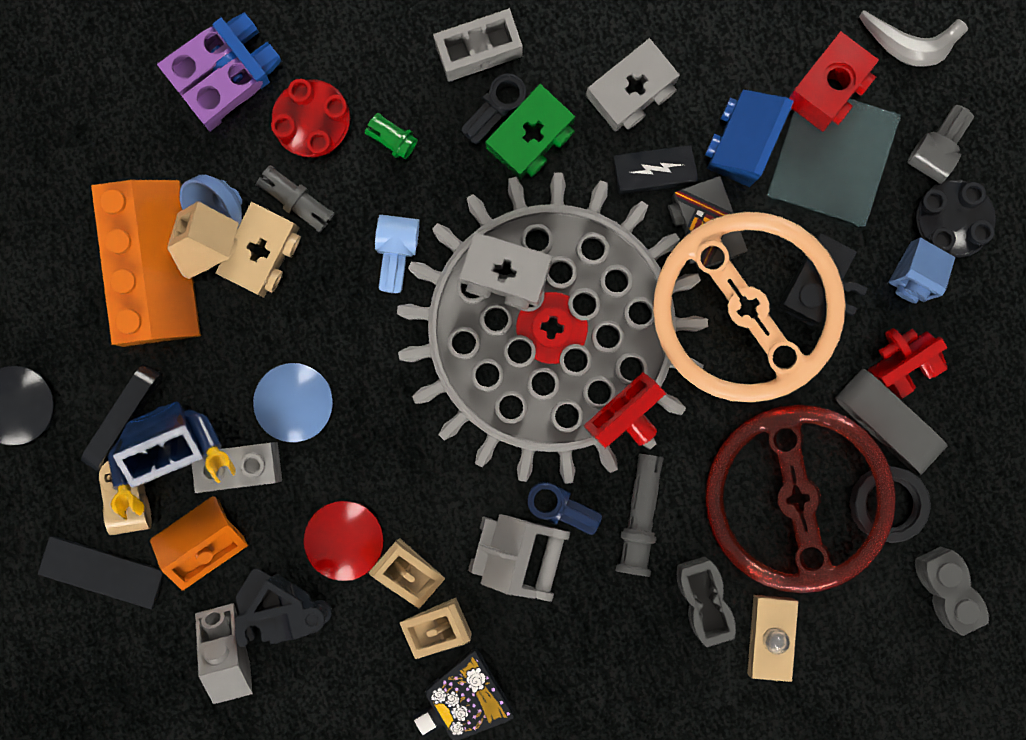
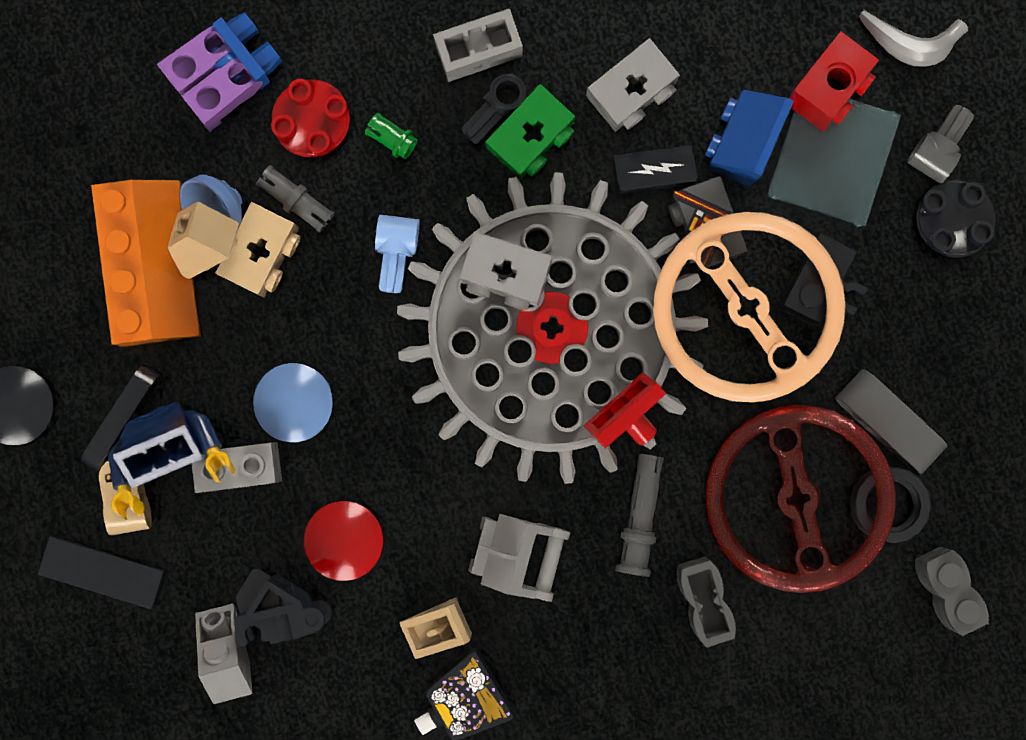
(197, 543): orange panel -> none
(407, 574): tan slope -> none
(565, 509): dark blue axle -> none
(772, 638): tan piece -> none
(906, 354): red hips -> none
(922, 272): medium blue slope -> none

